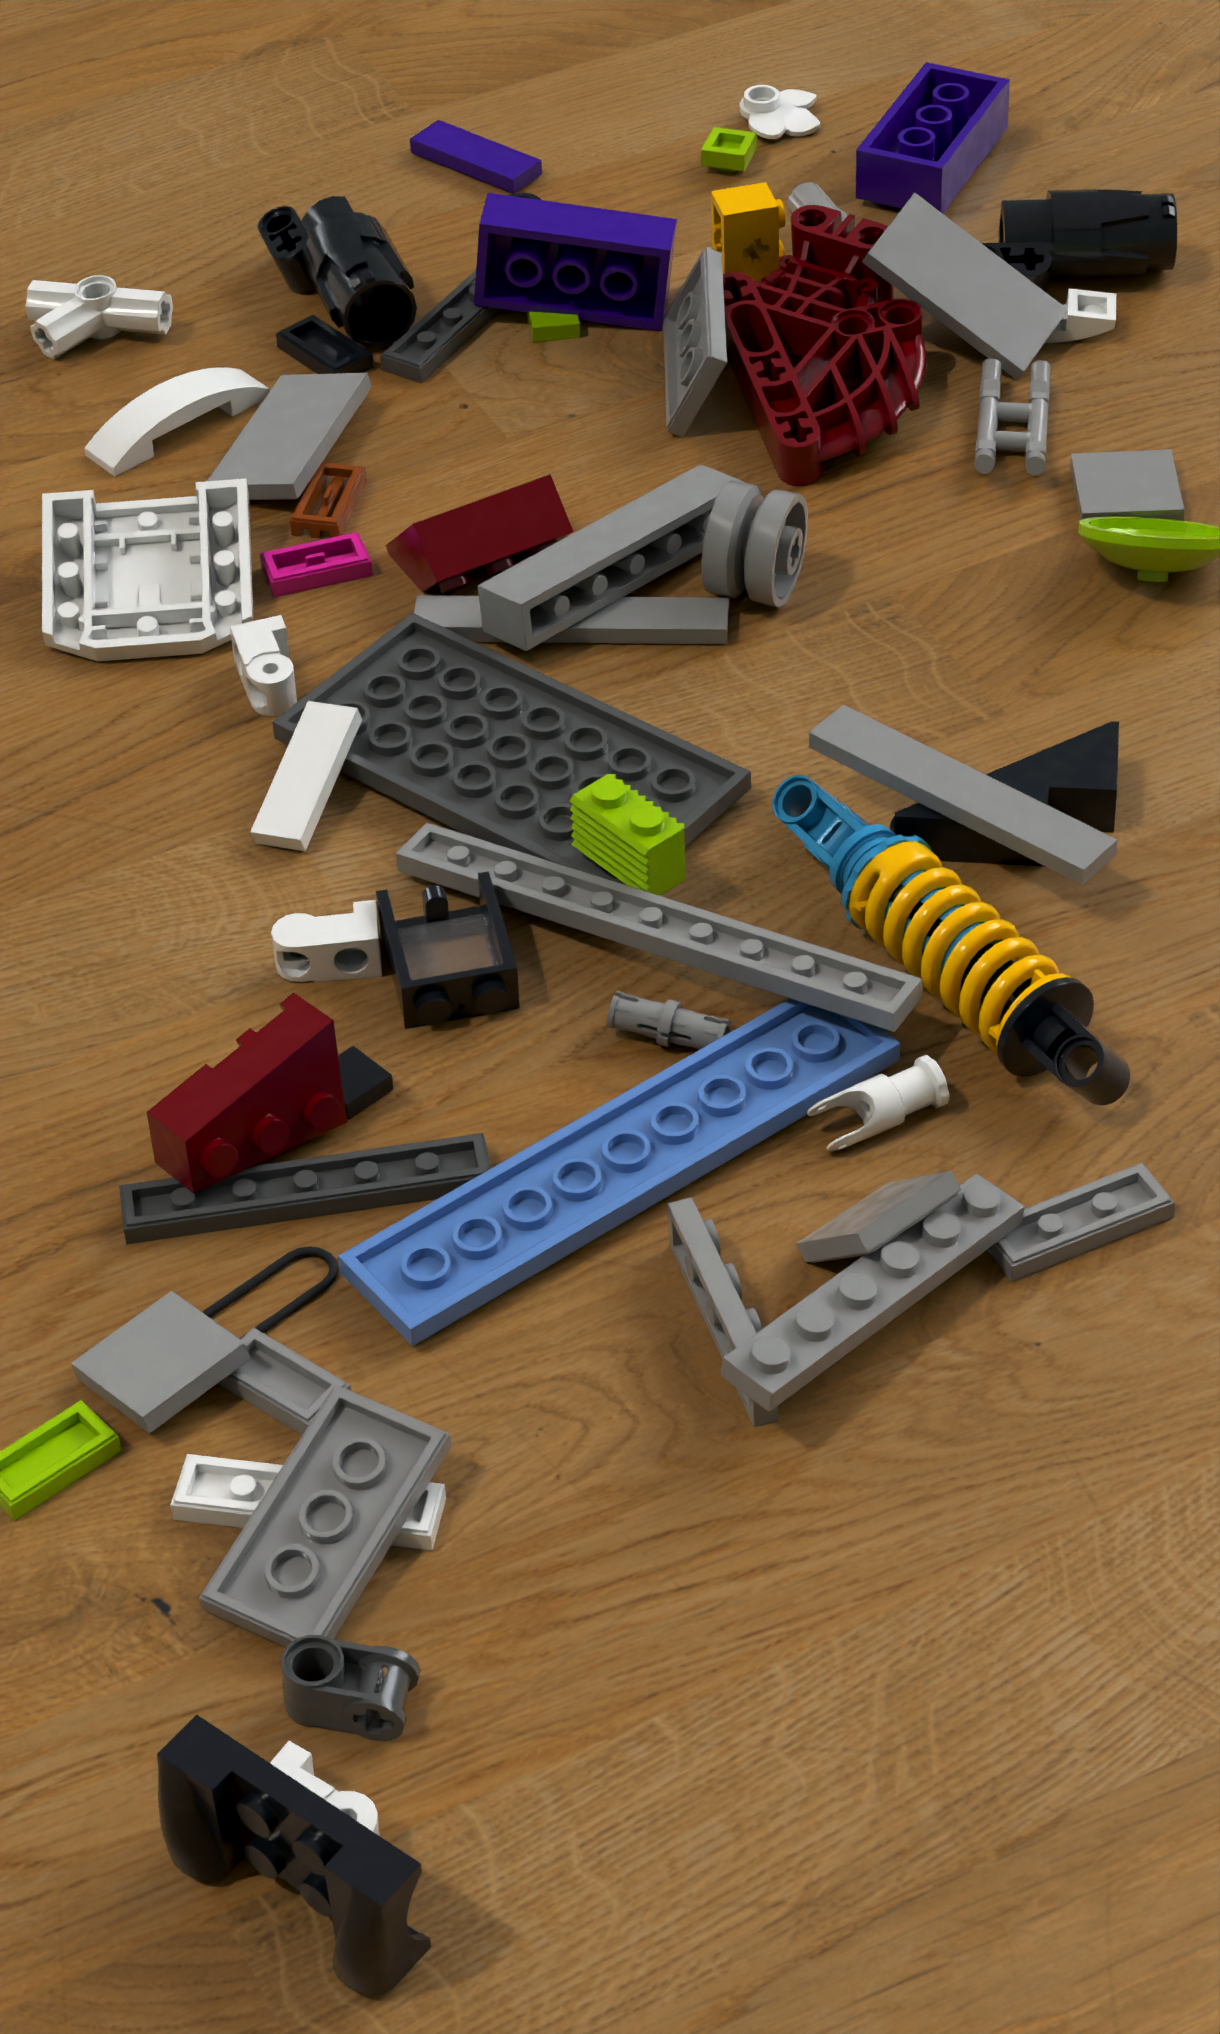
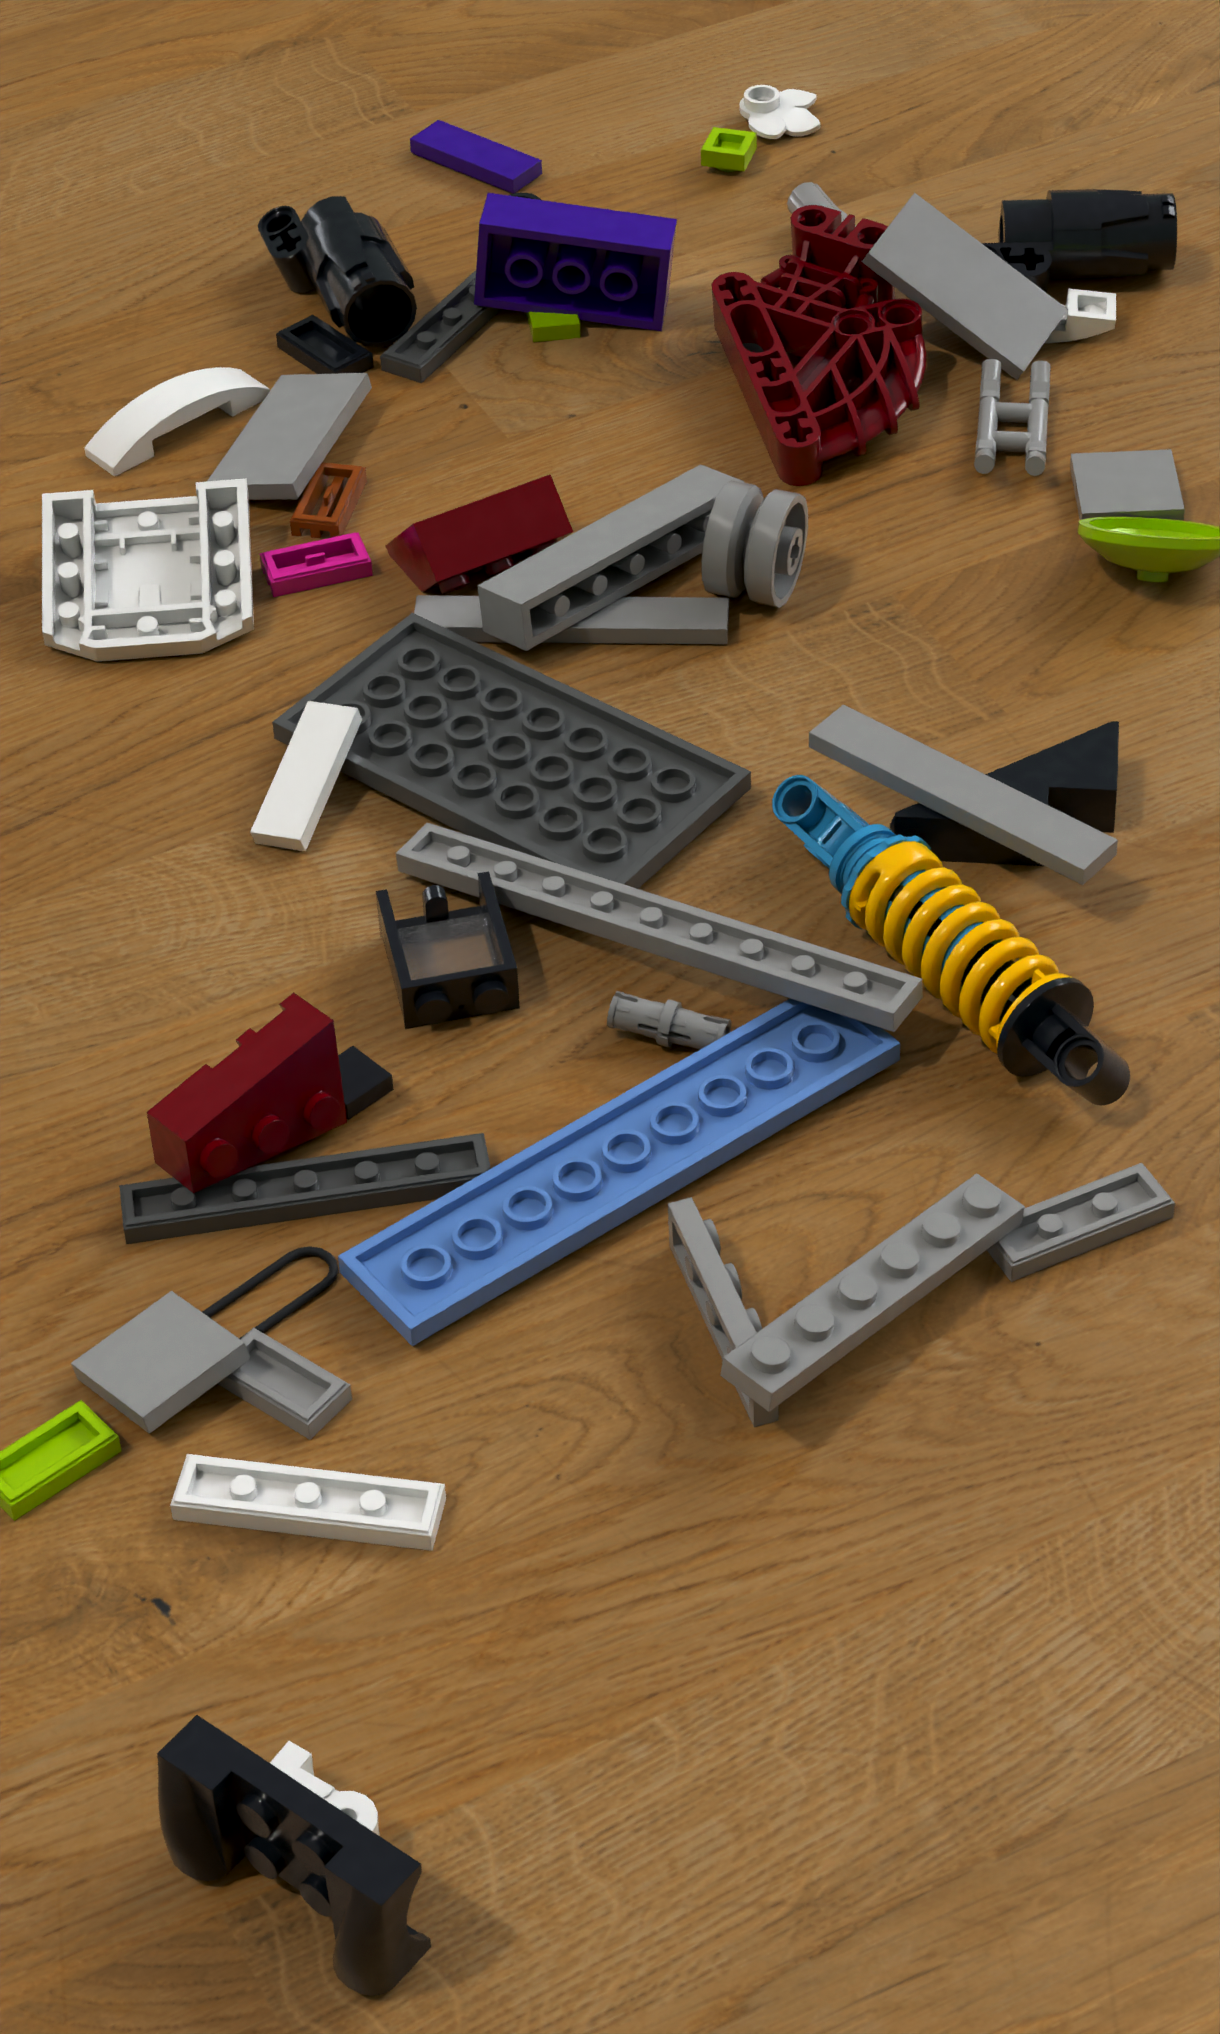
(92, 309): white piece -> none
(265, 664): white leg -> none
(326, 1520): light grey tile -> none
(328, 945): white leg -> none
(347, 1686): dark grey piece -> none
(628, 835): lime brick -> none
(694, 341): light grey tile -> none
(747, 229): yellow brick -> none
(879, 1217): light grey tile -> none
(887, 1100): white piece -> none
(932, 137): dark purple brick -> none

